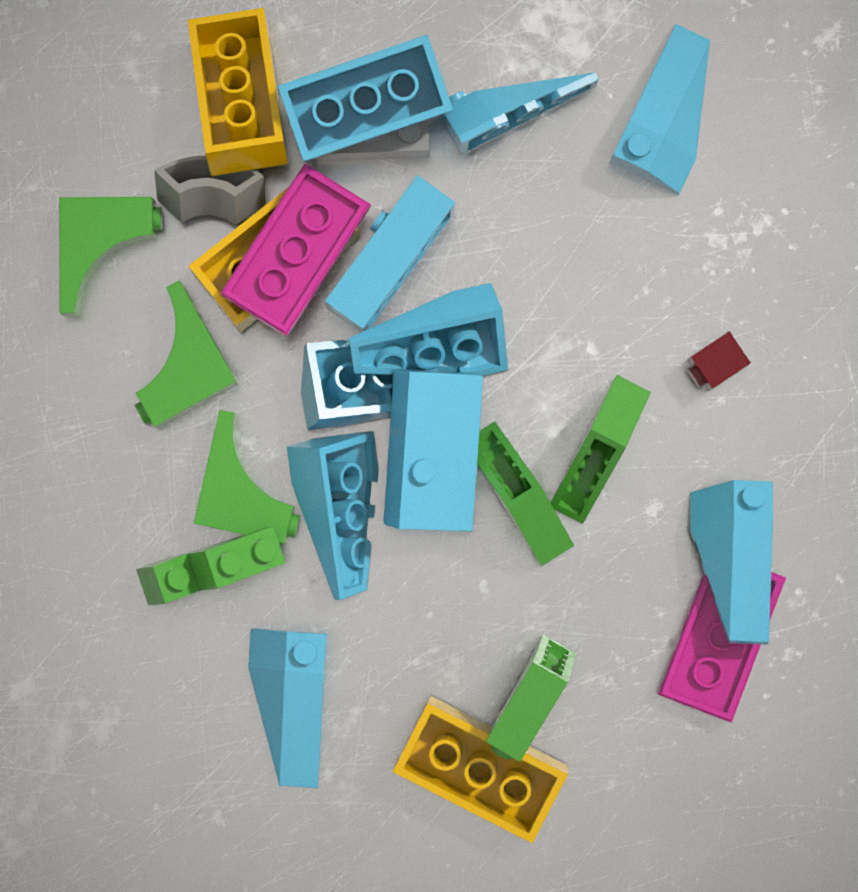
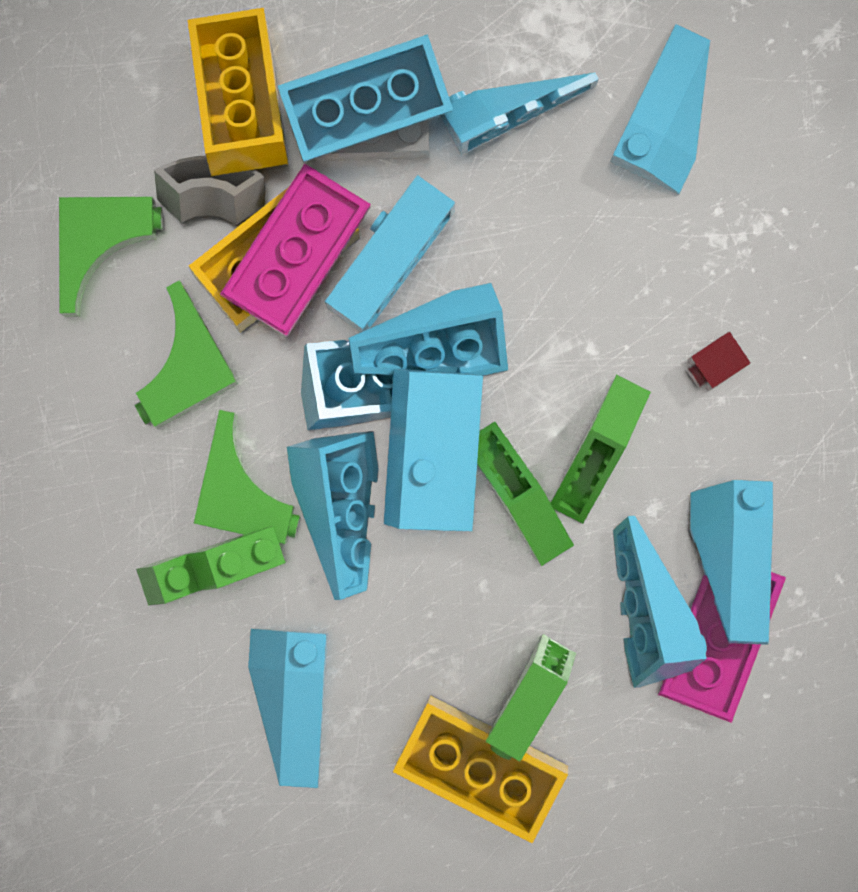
(661, 625): none -> medium azure wedge

